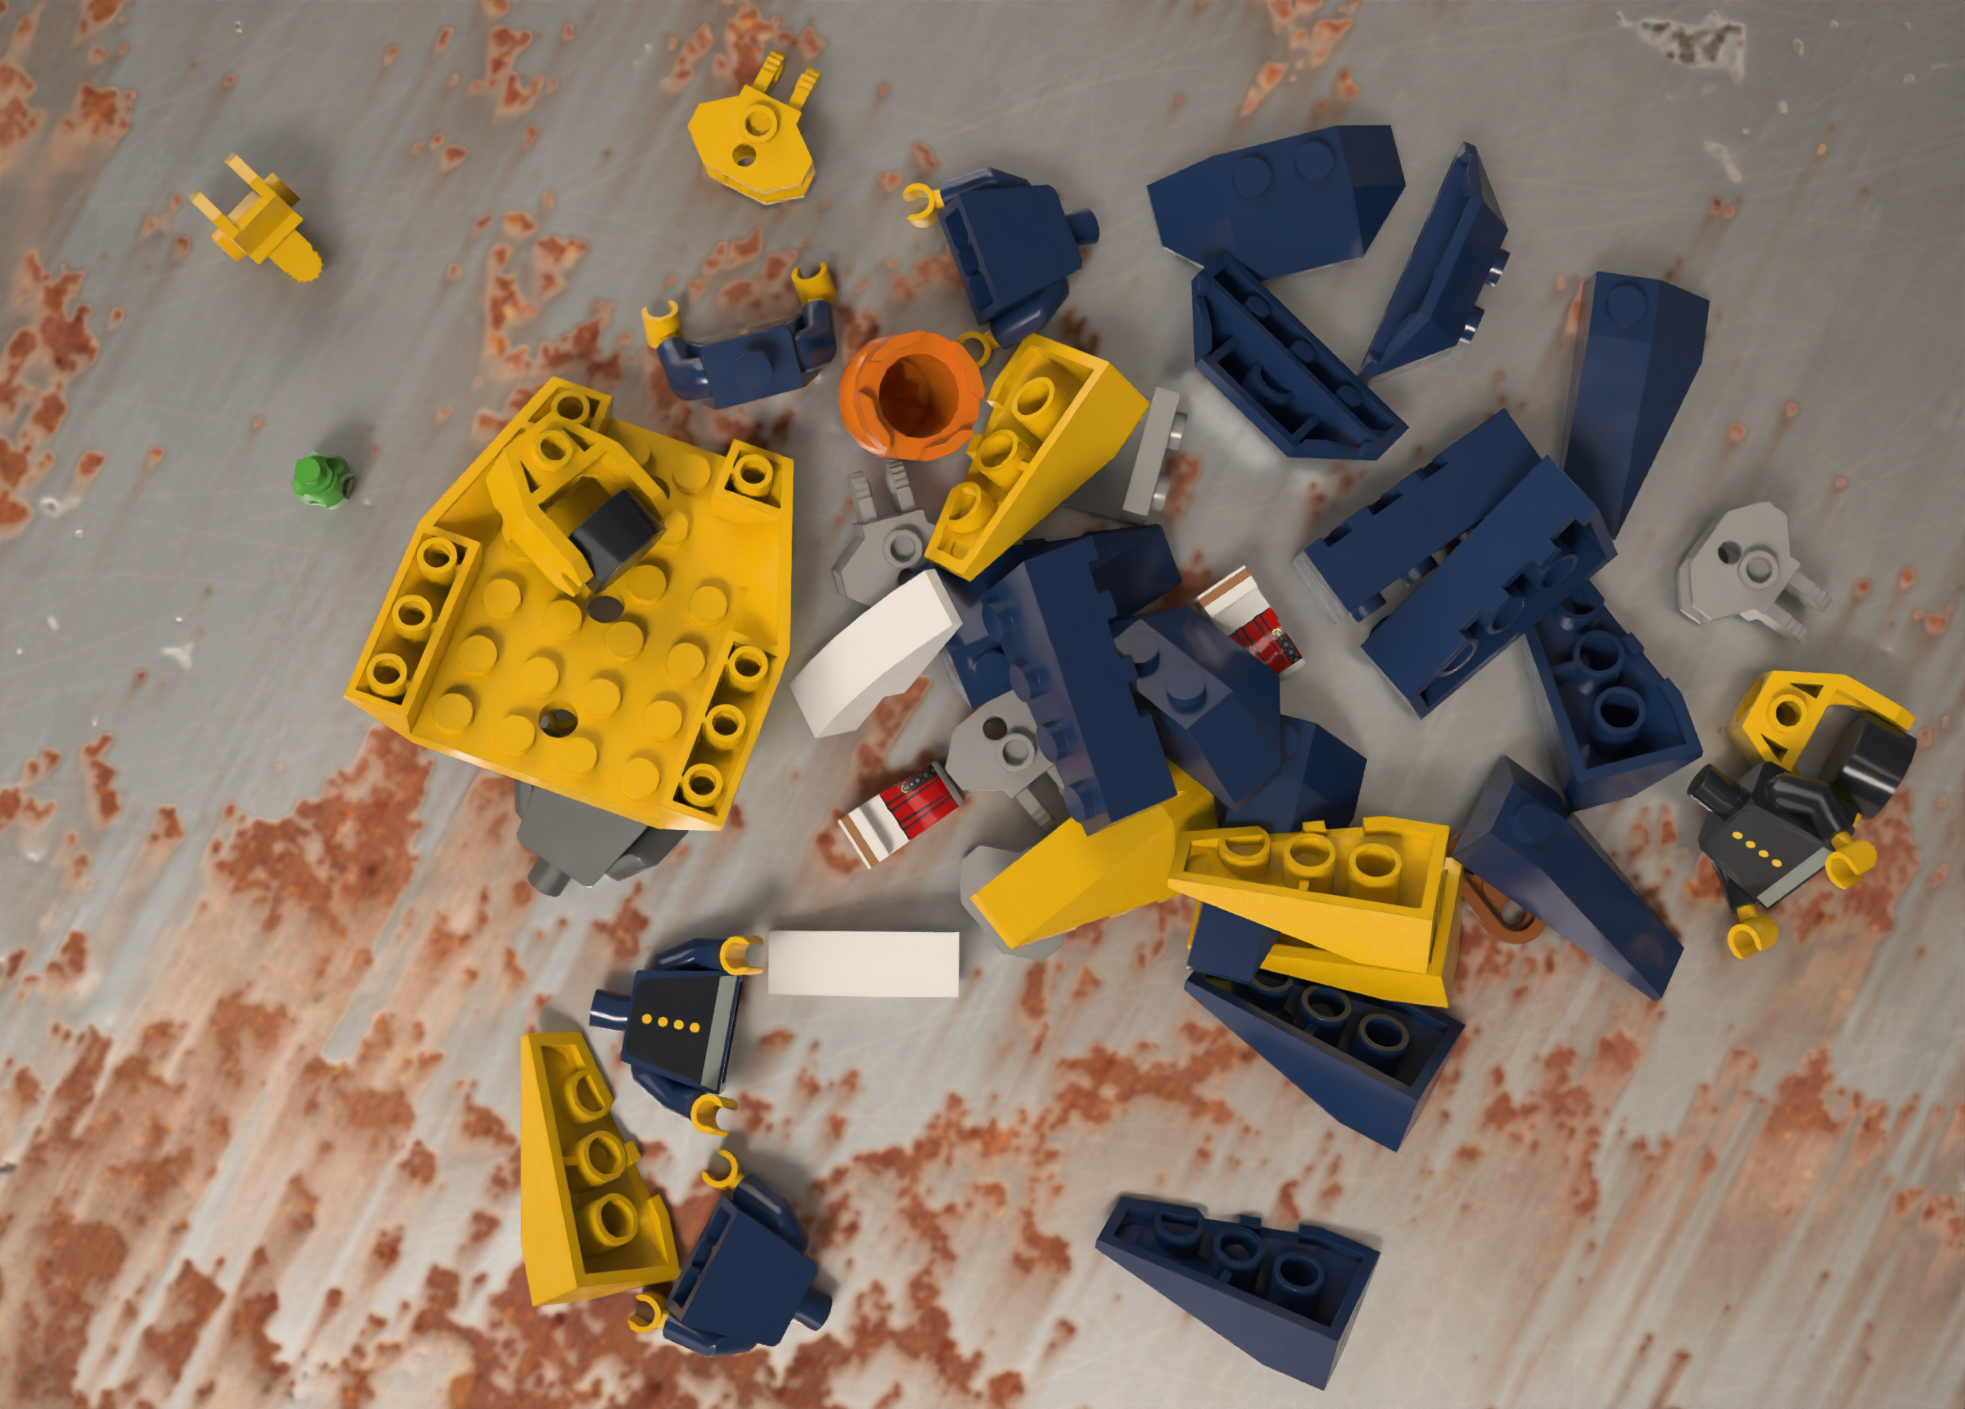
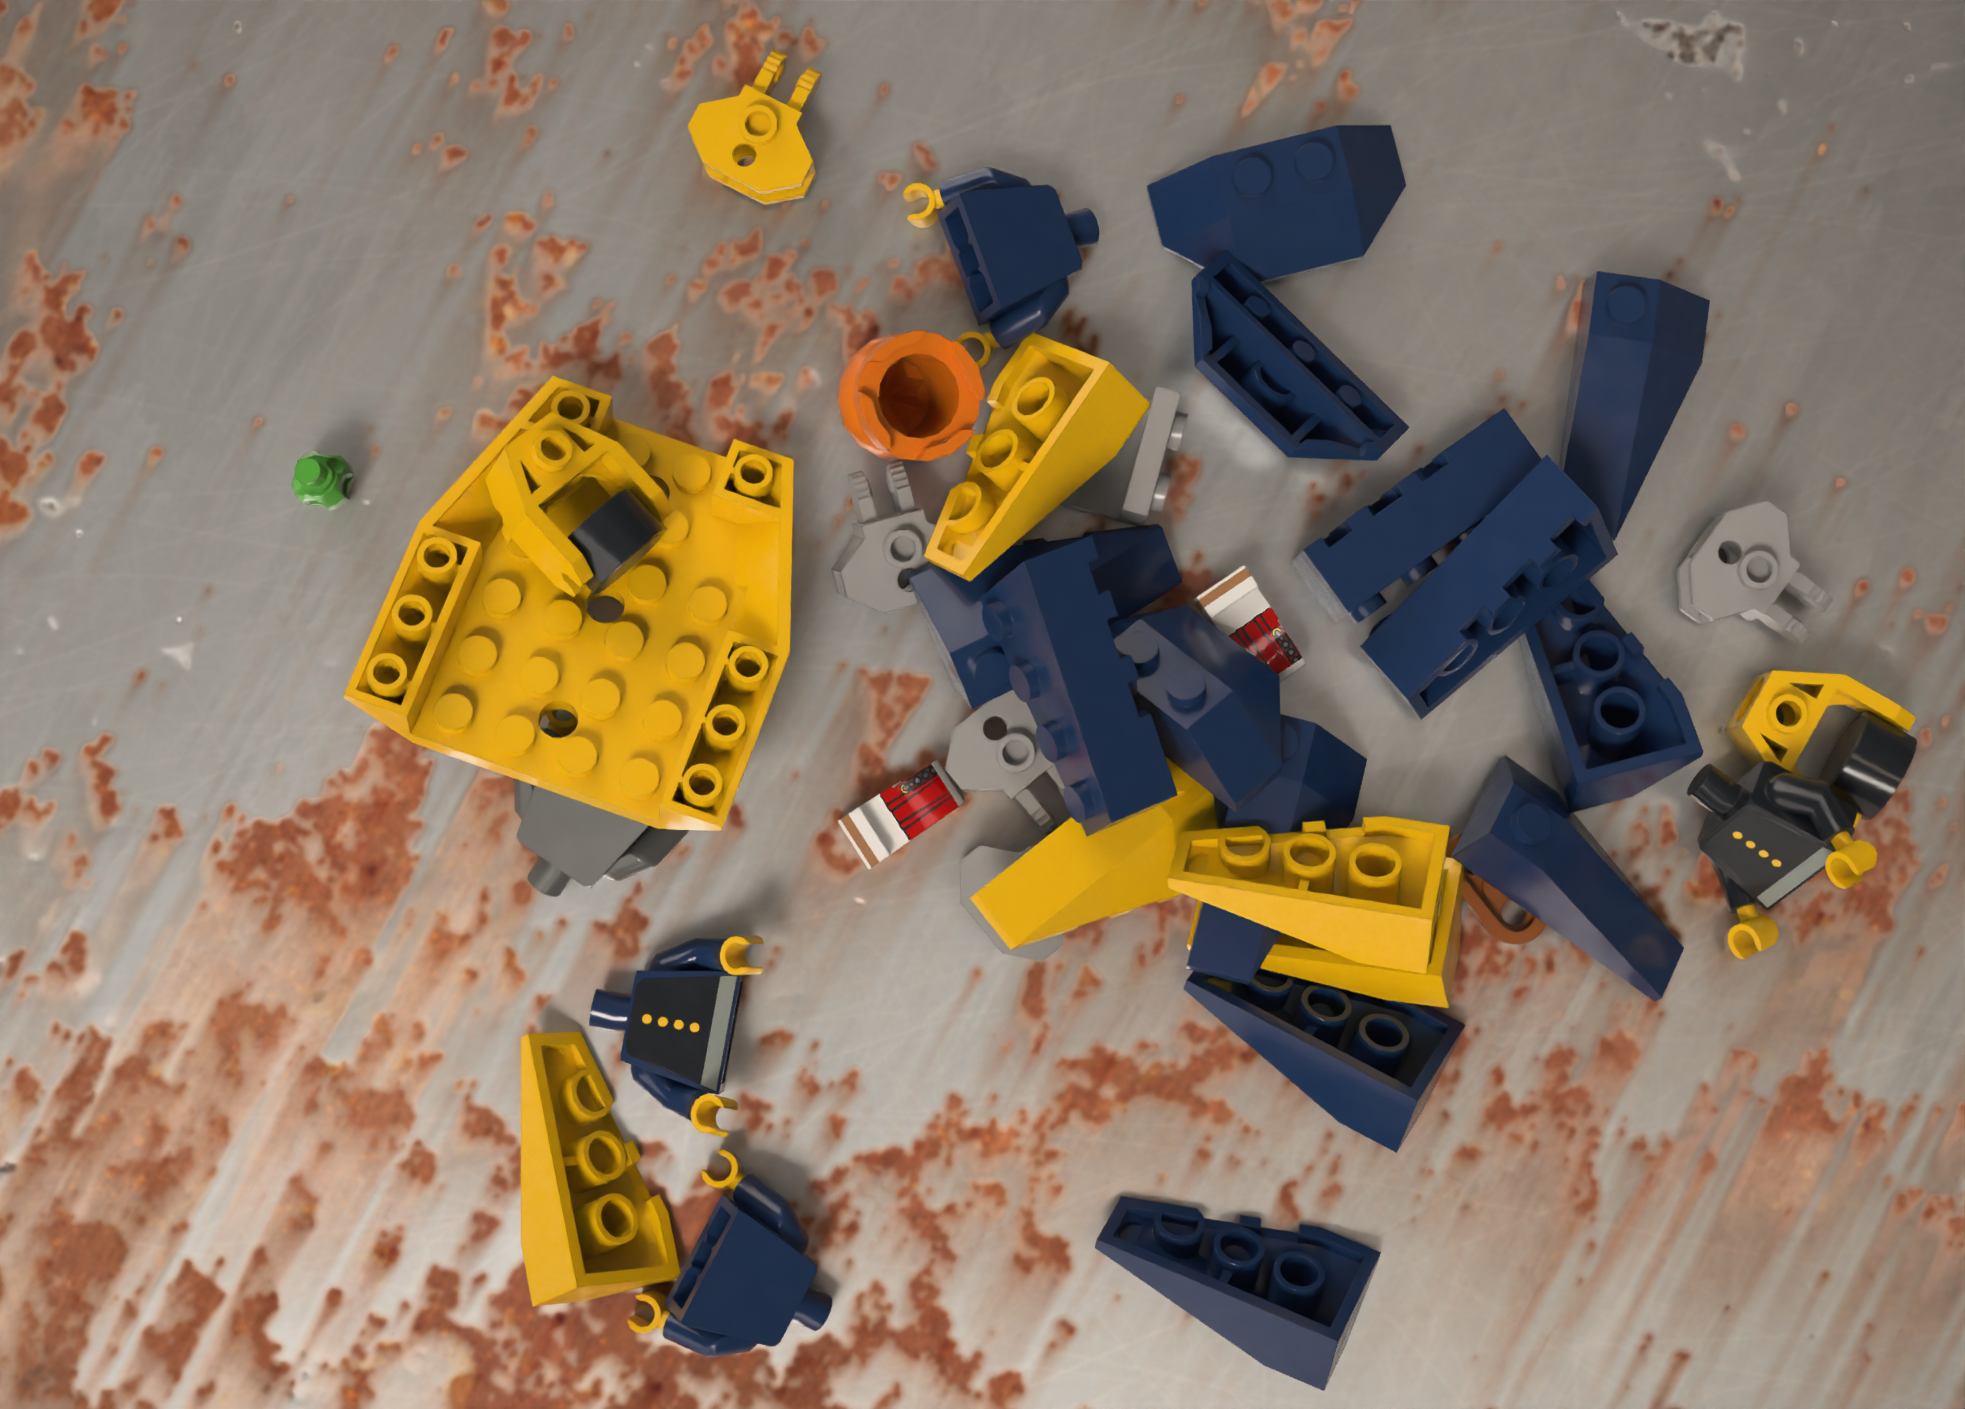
(263, 225): yellow hinge -> none
(751, 359): dark blue torso -> none
(864, 963): white slope -> none
(876, 656): white slope -> none
(1443, 275): dark blue wedge -> none

